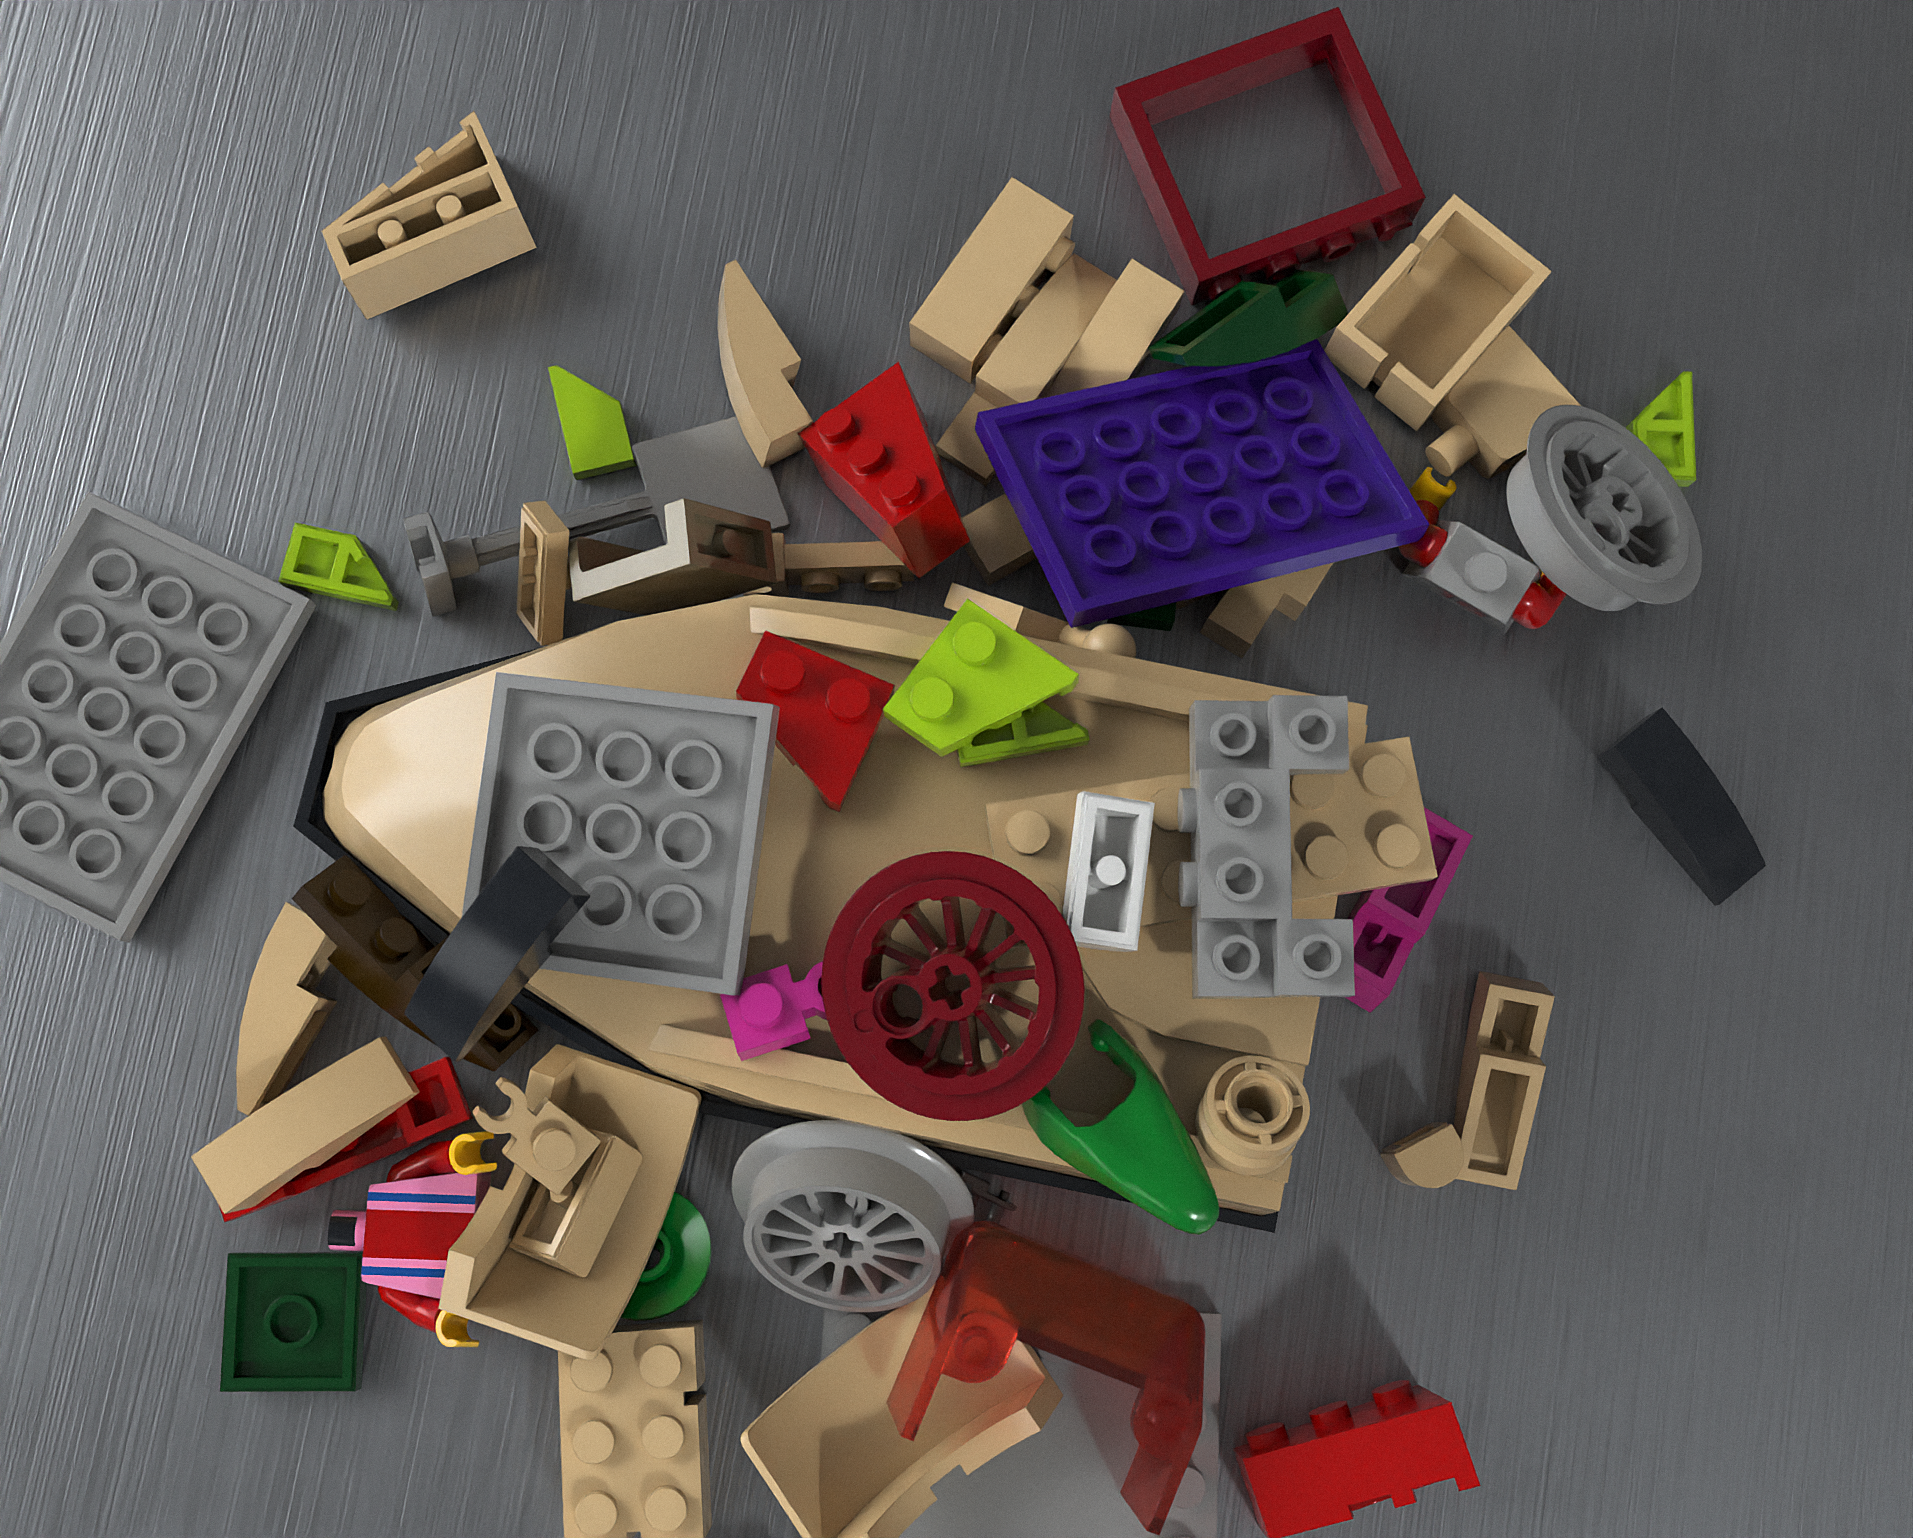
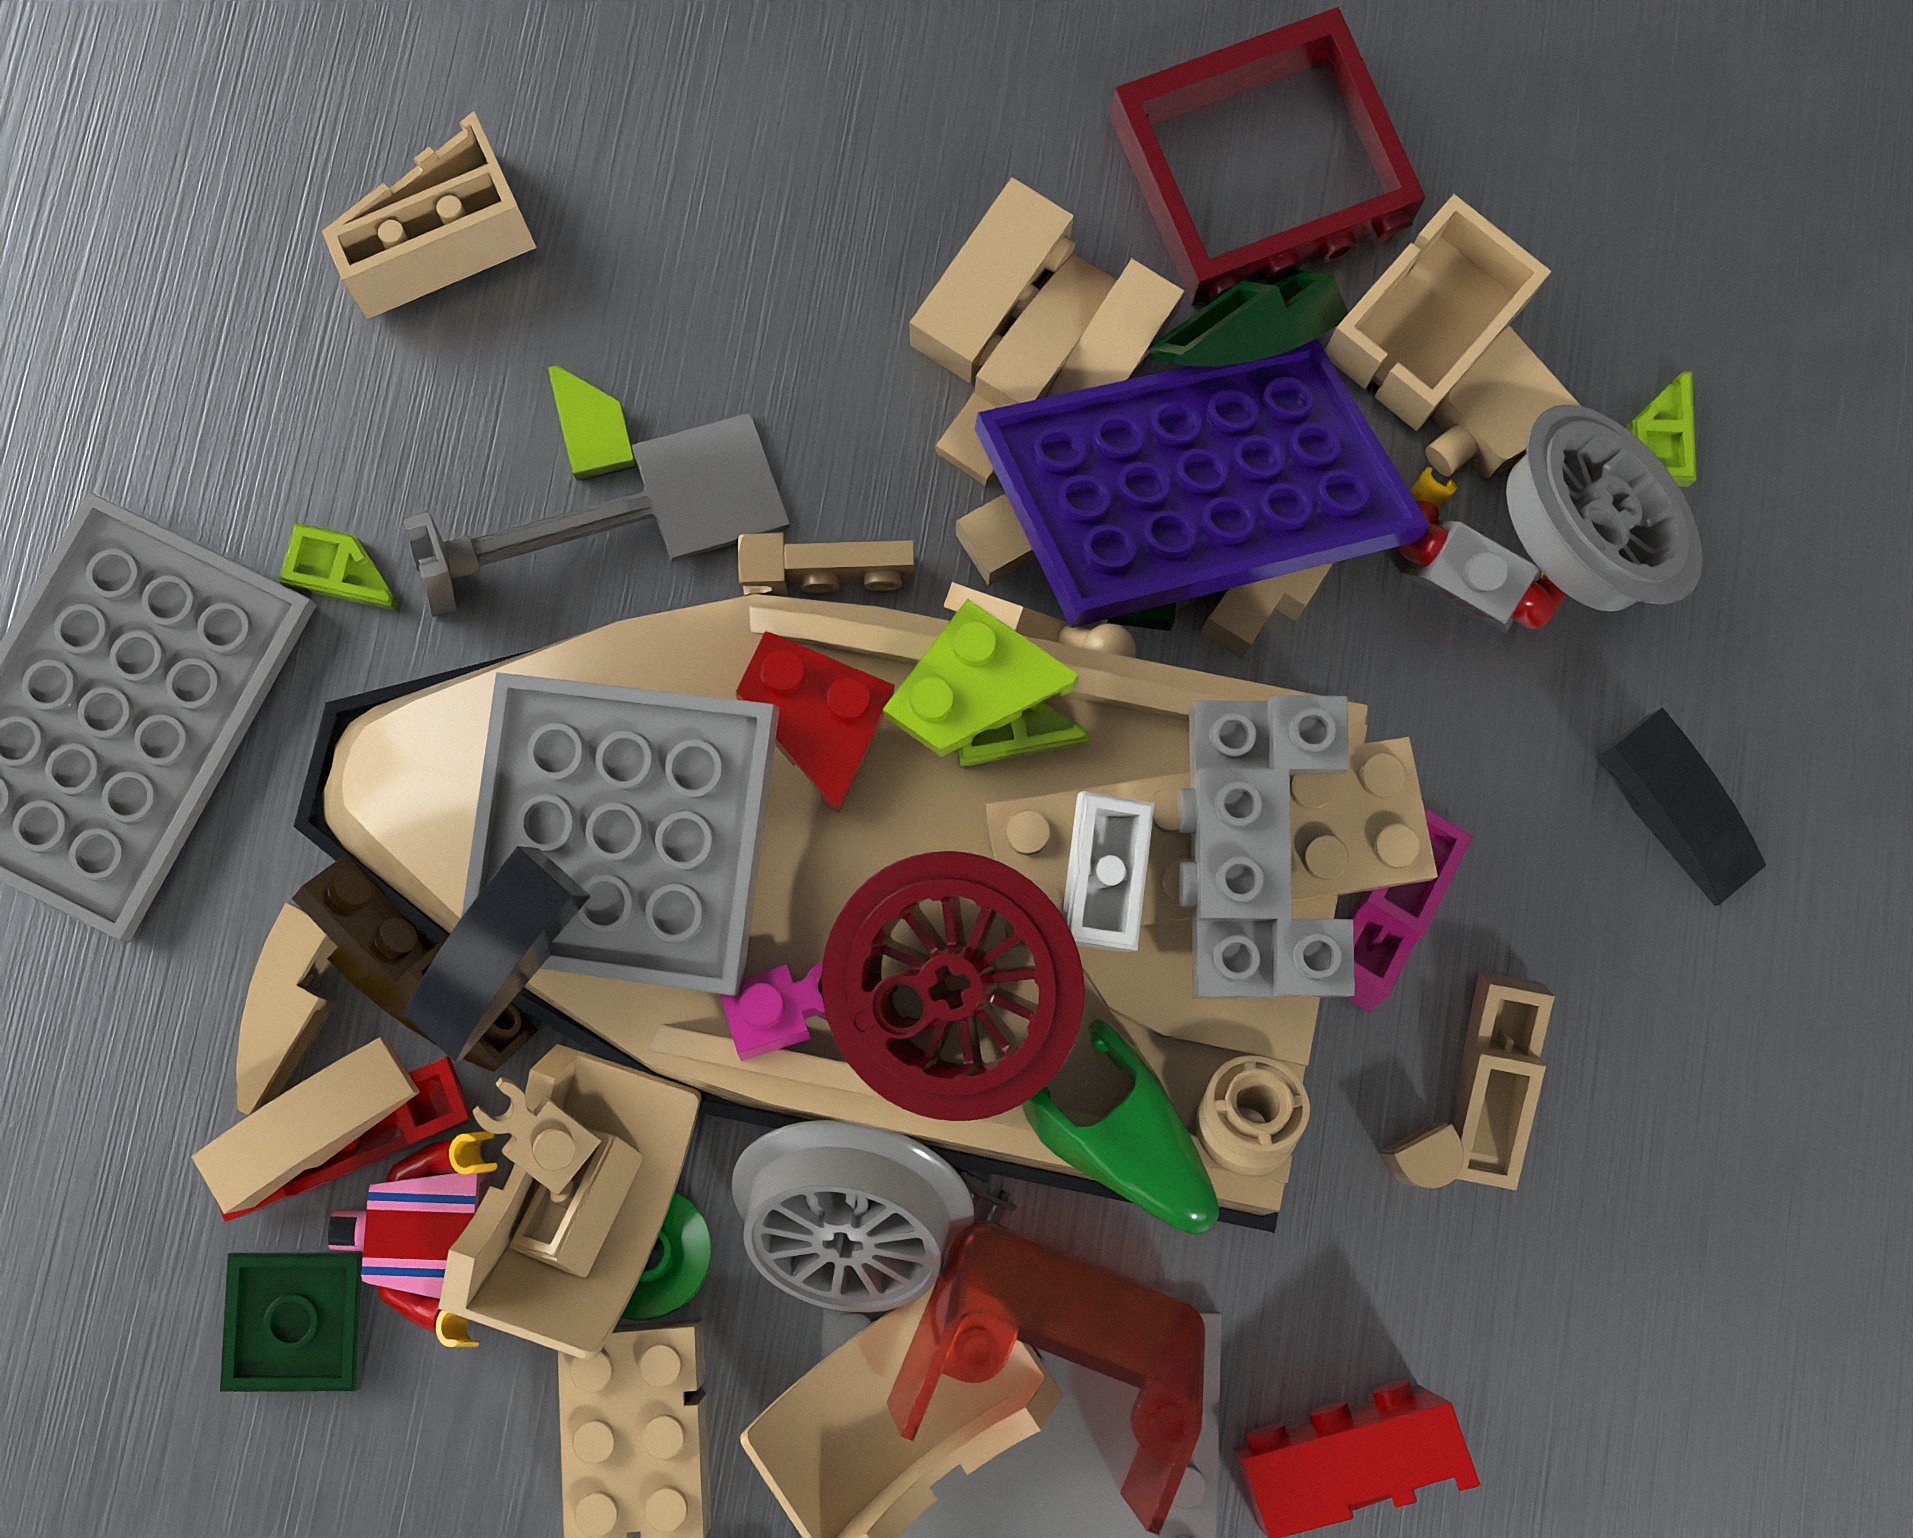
(543, 572): tan plate -> none
(705, 560): dark tan panel -> none
(759, 370): tan slope -> none
(888, 471): red wedge -> none

